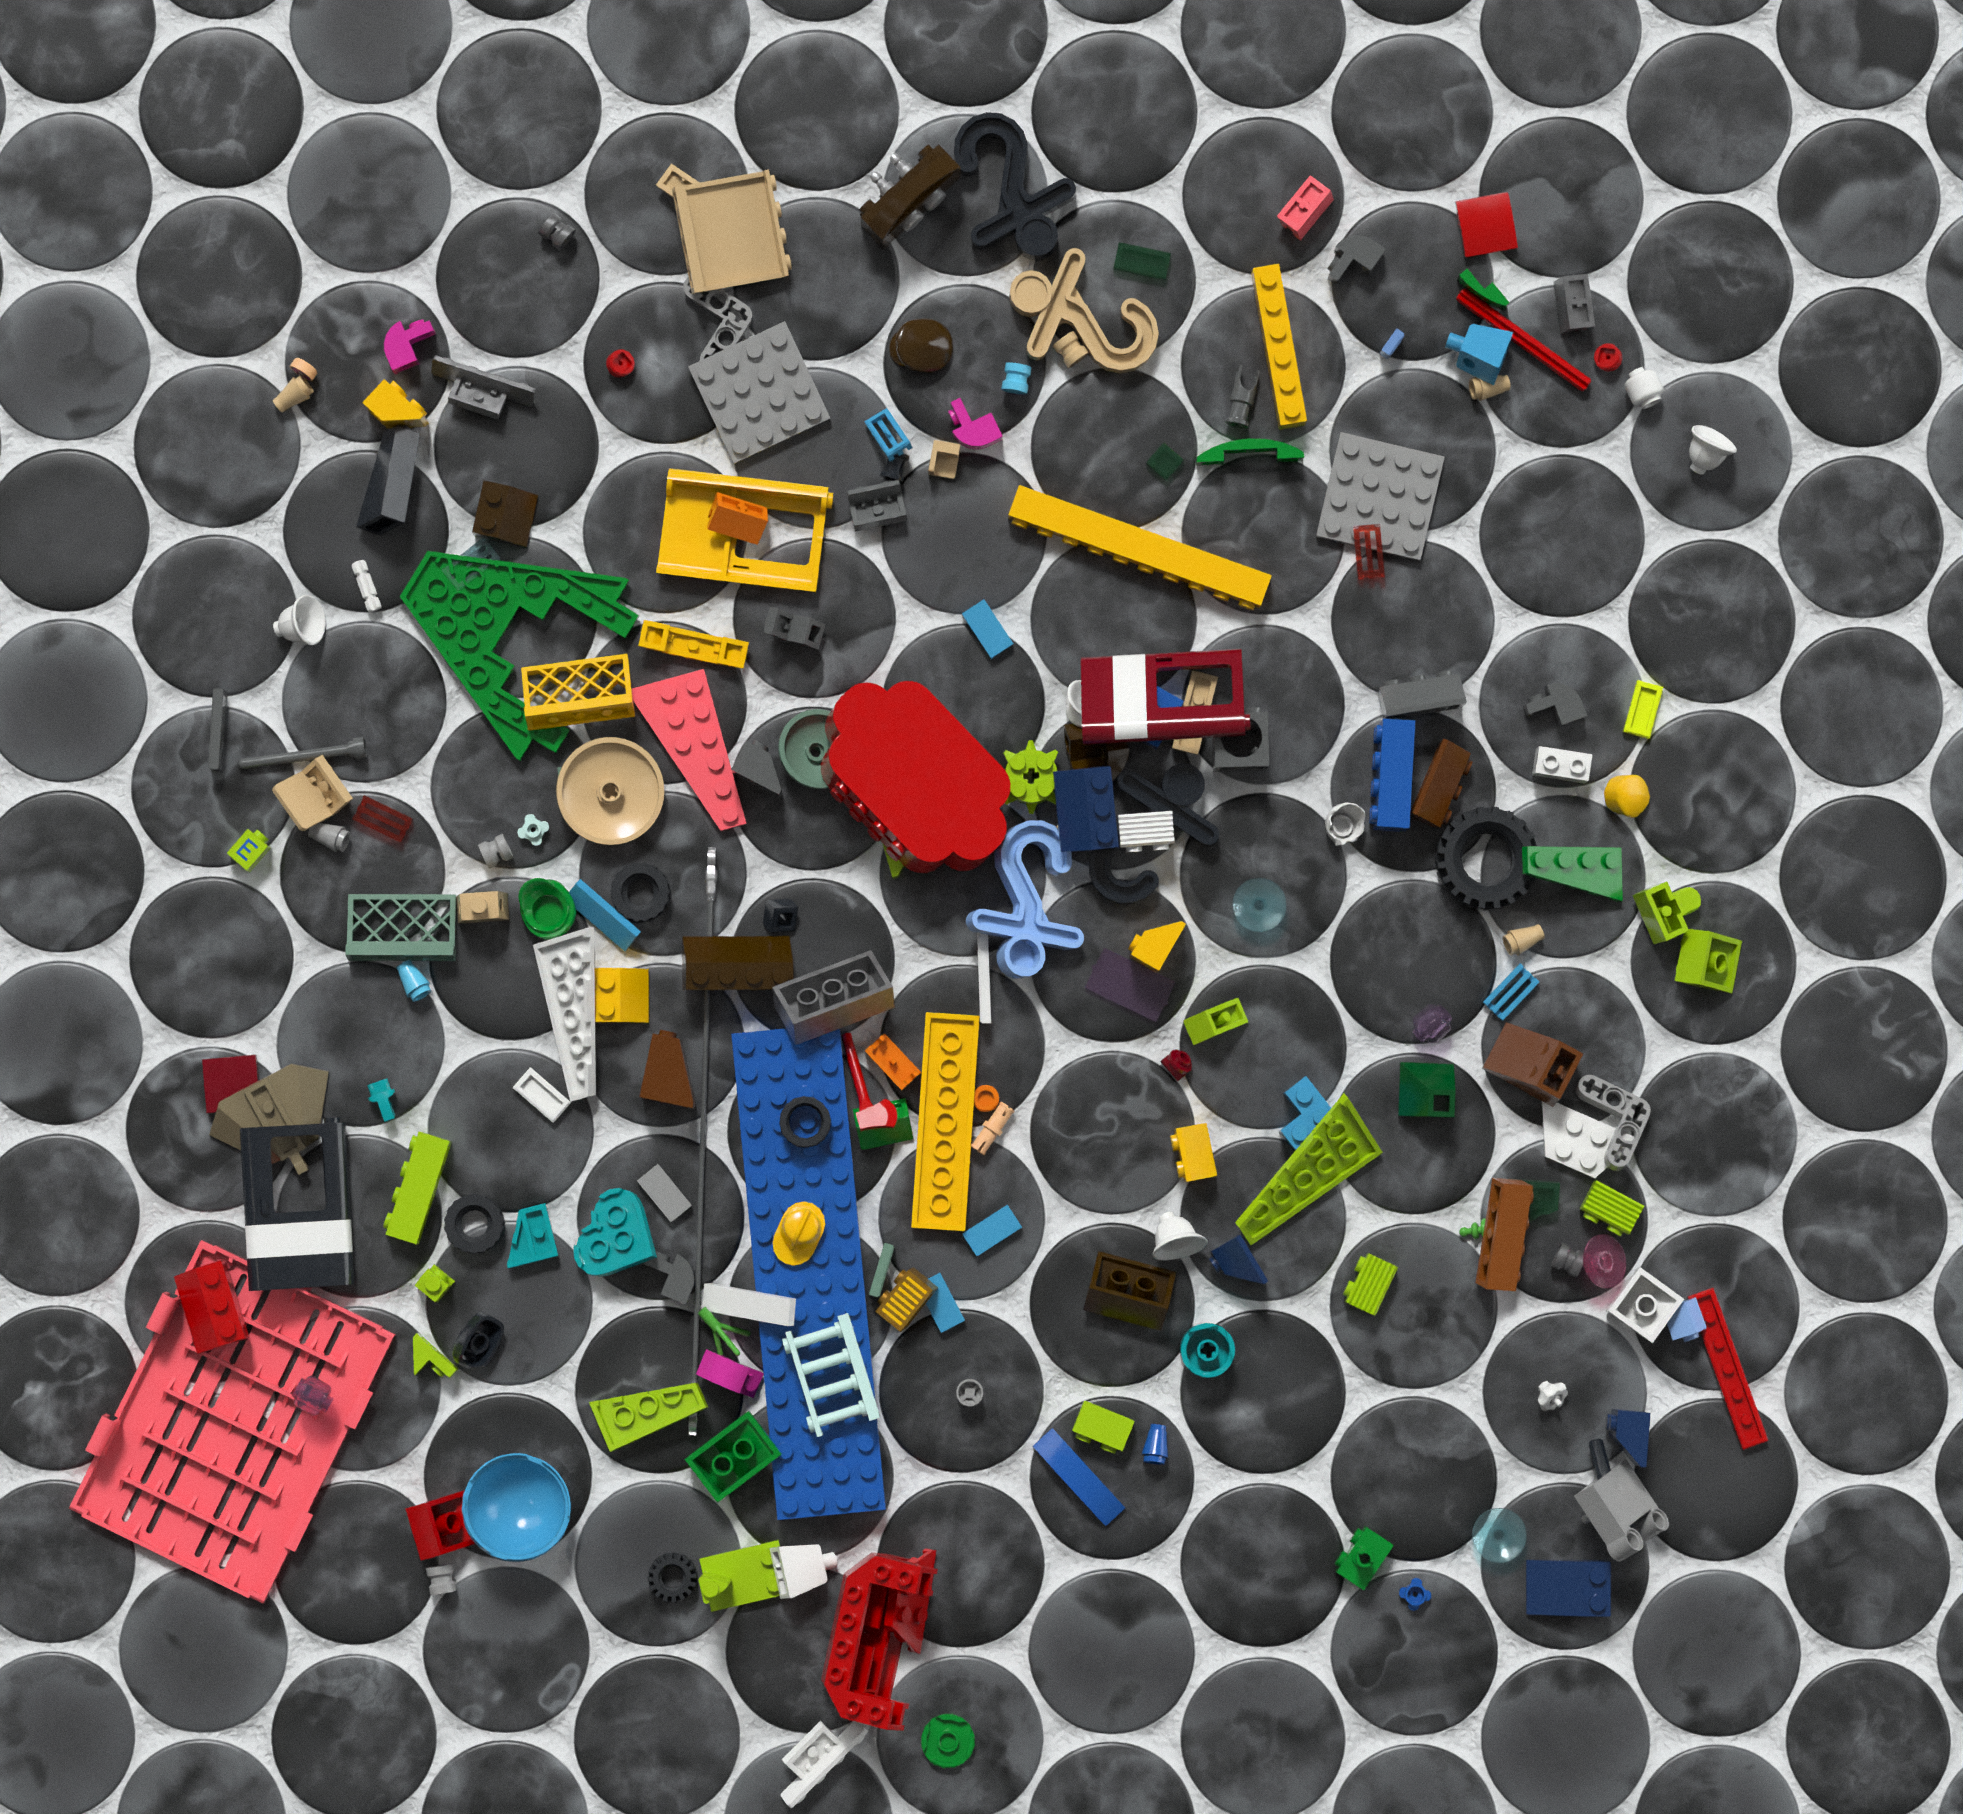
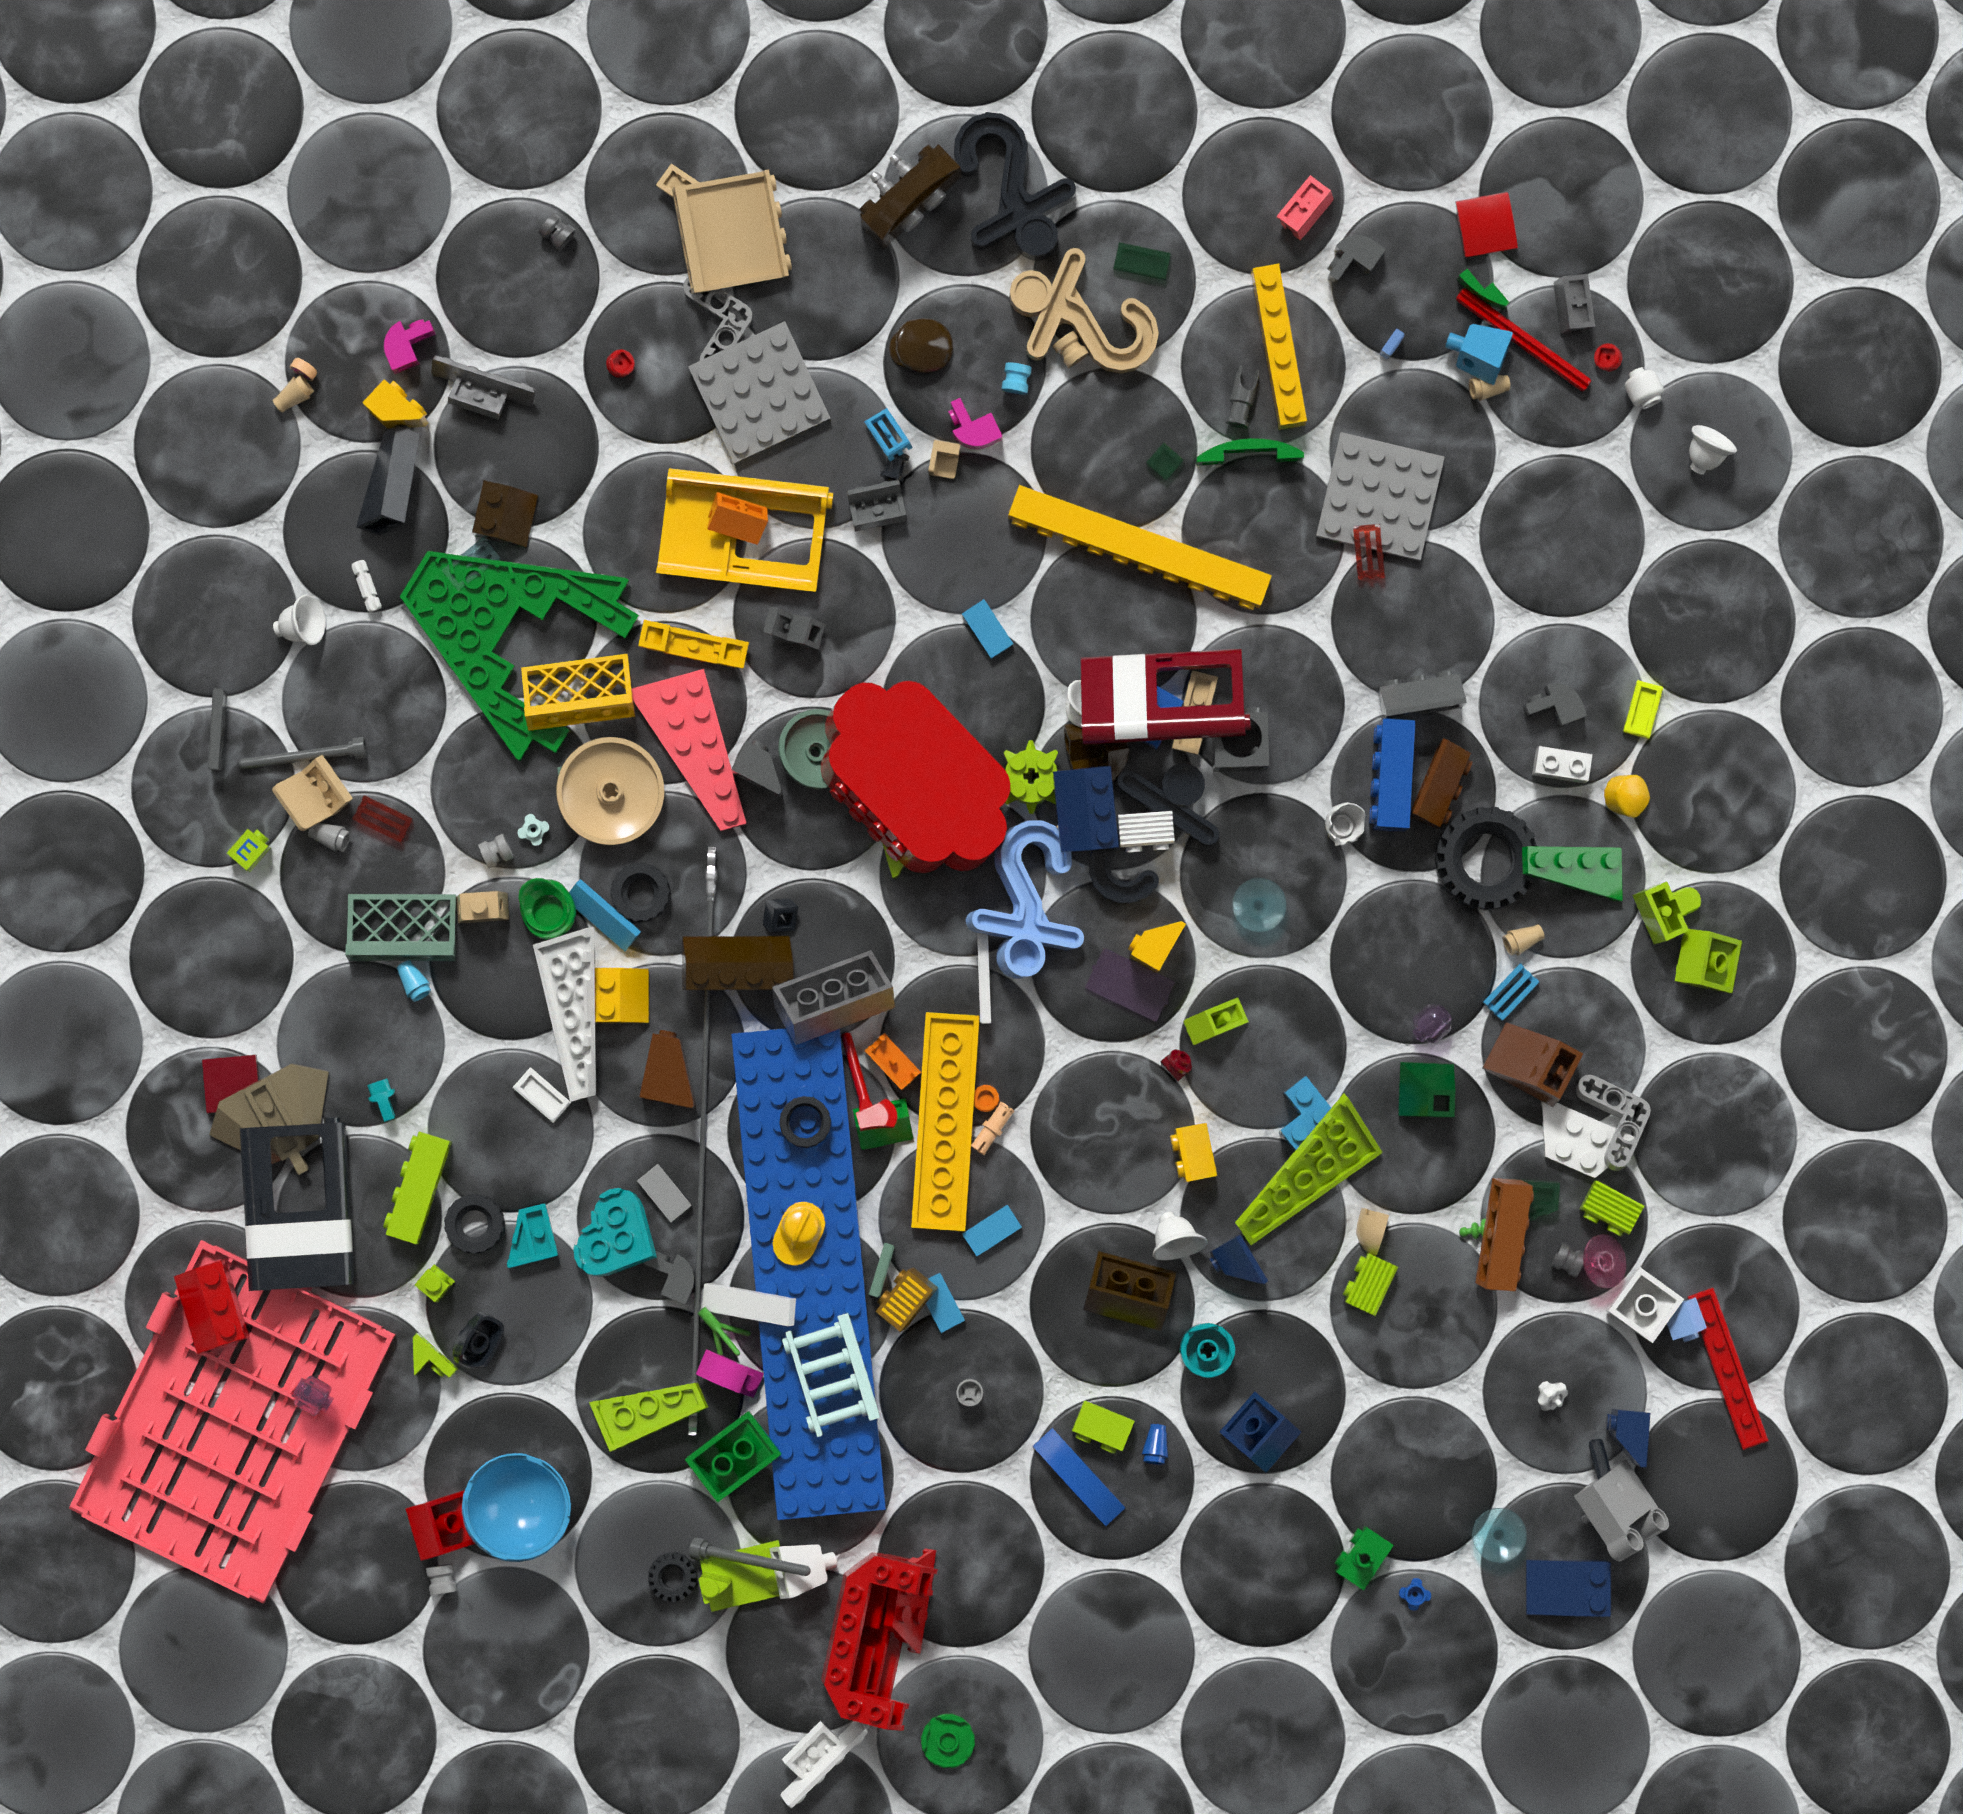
(701, 1550): none -> dark grey piece
(1260, 1432): none -> dark blue slope
(1371, 1229): none -> tan brick

